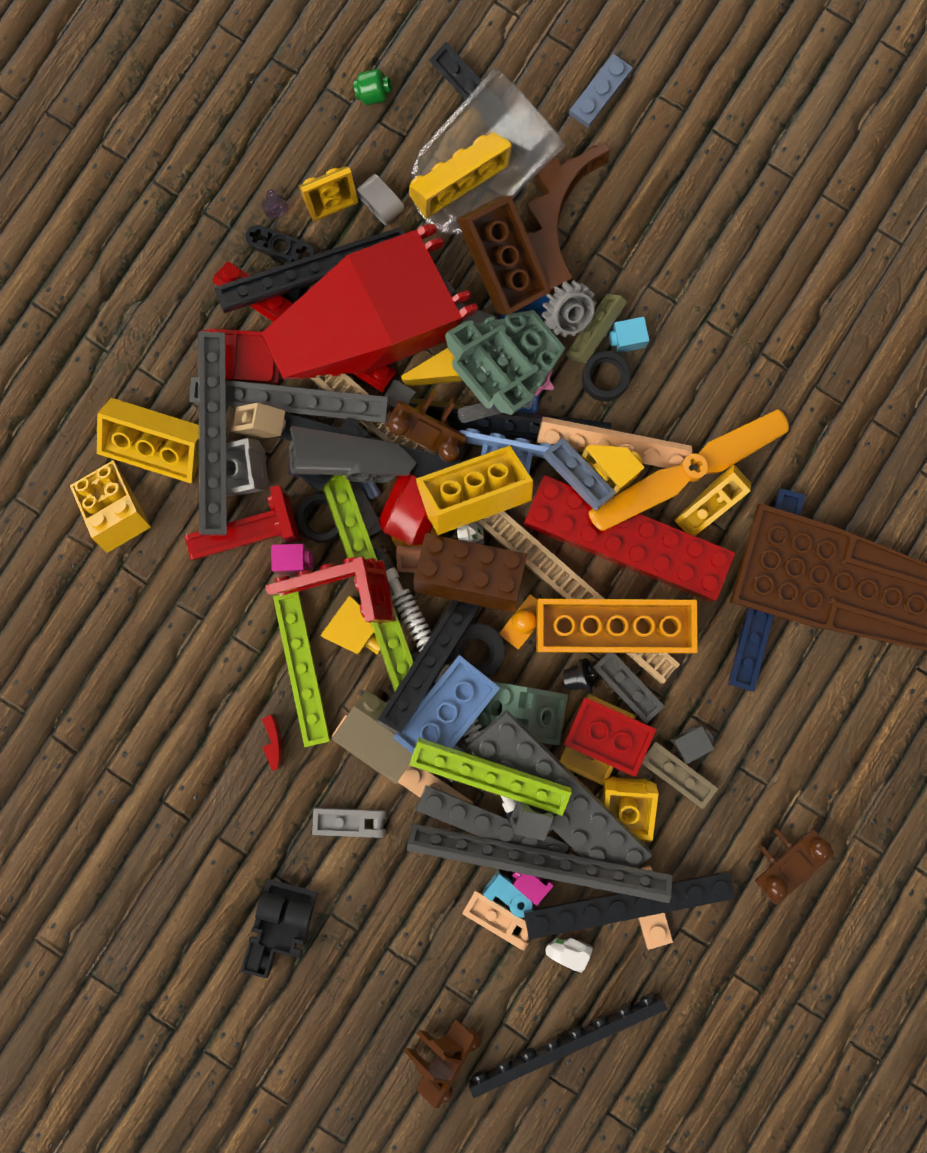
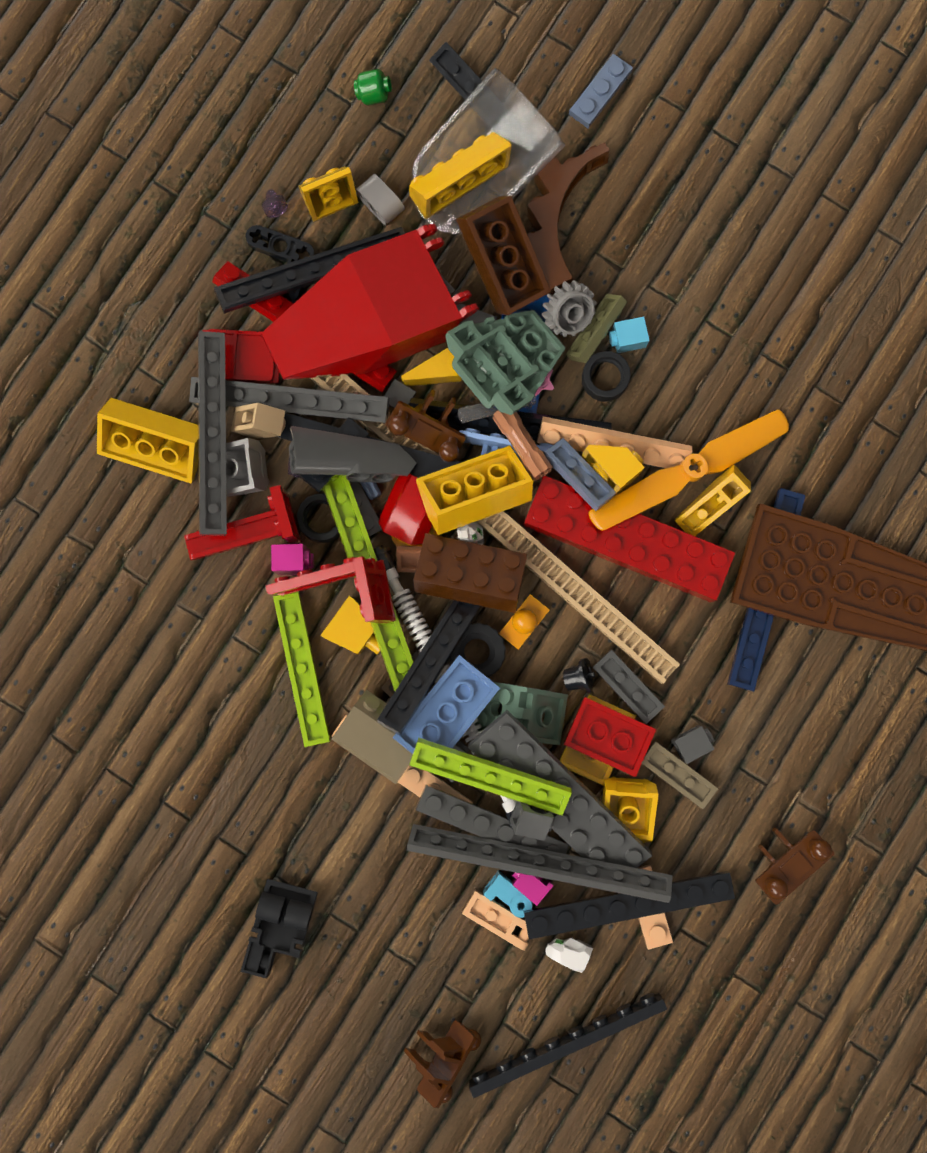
(109, 507): yellow slope -> none
(274, 750): red slope -> none
(348, 822): light grey plate -> none
(532, 458): none -> nougat axle
(616, 626): light orange brick -> none

